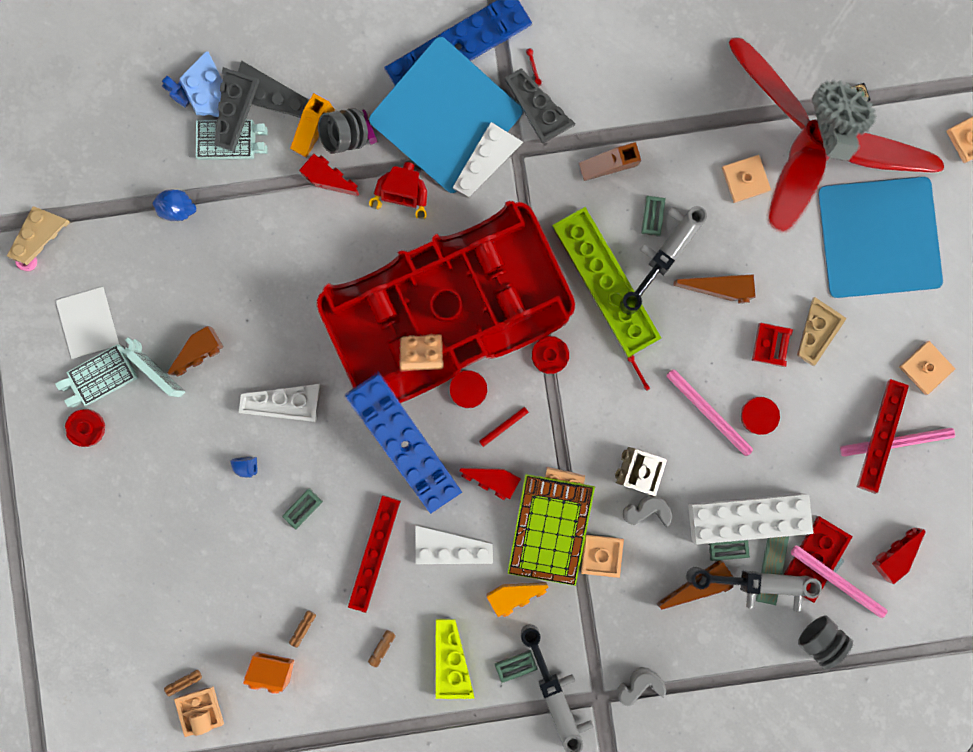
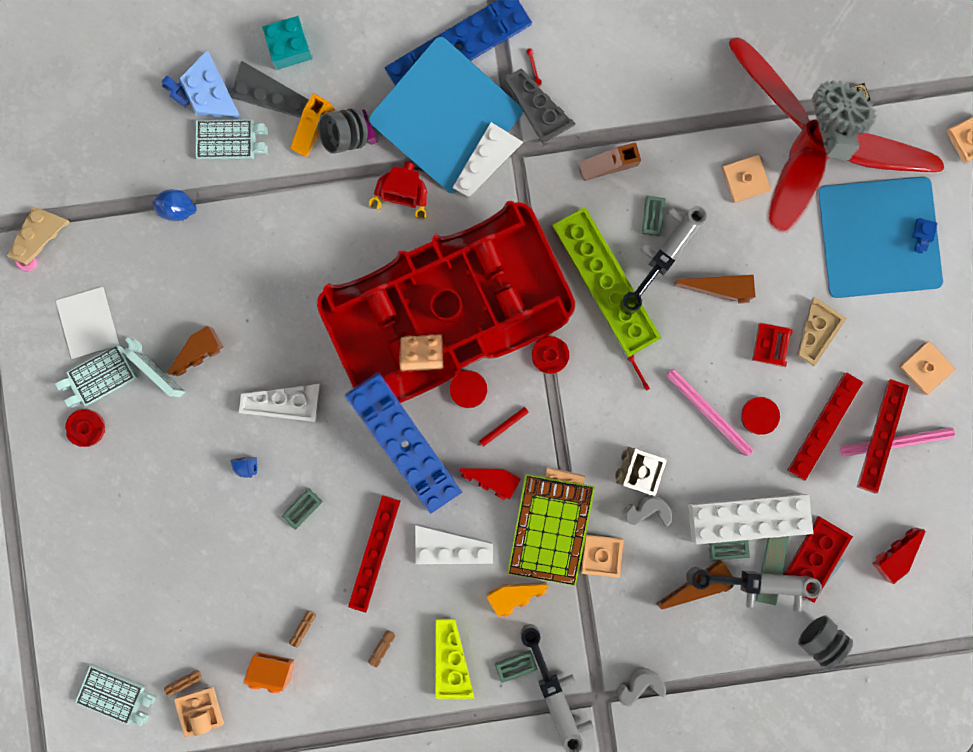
(114, 696): none -> light aqua tile
(235, 102): dark grey wing -> none
(287, 42): none -> teal brick
(323, 176): red slope -> none
(825, 426): none -> red plate
(839, 582): bright pink axle -> none
(924, 232): none -> blue plate

